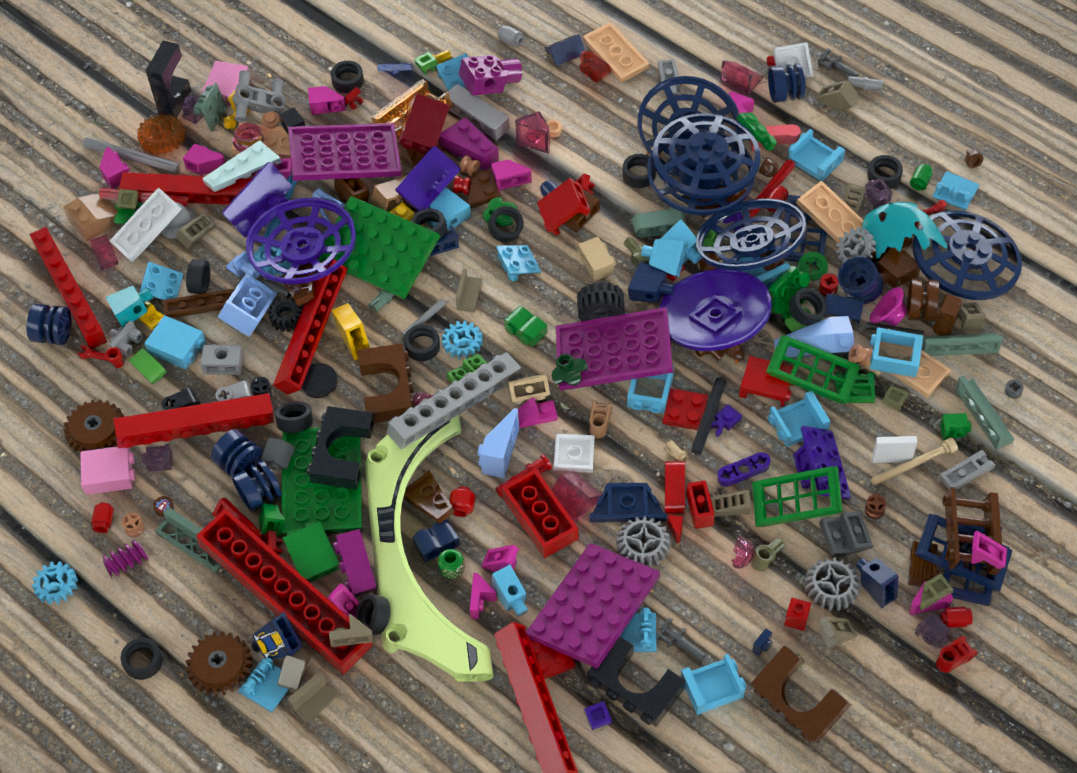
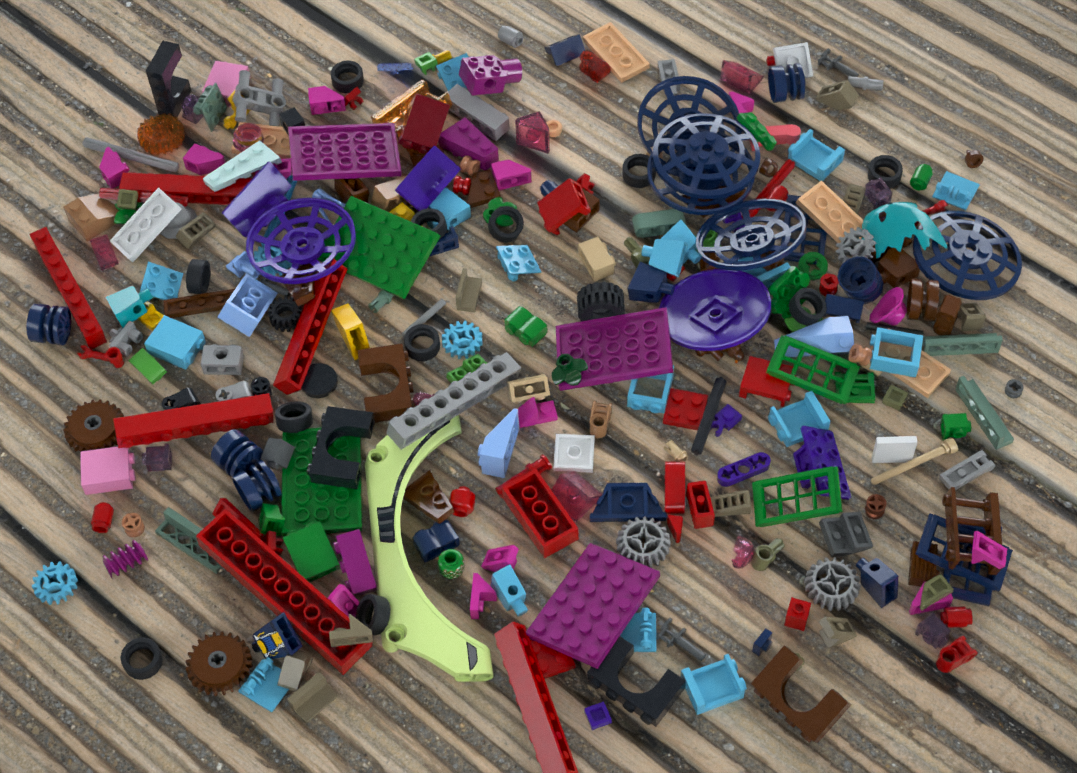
(162, 504): reddish brown tile -> none
(271, 119): nougat plate -> none

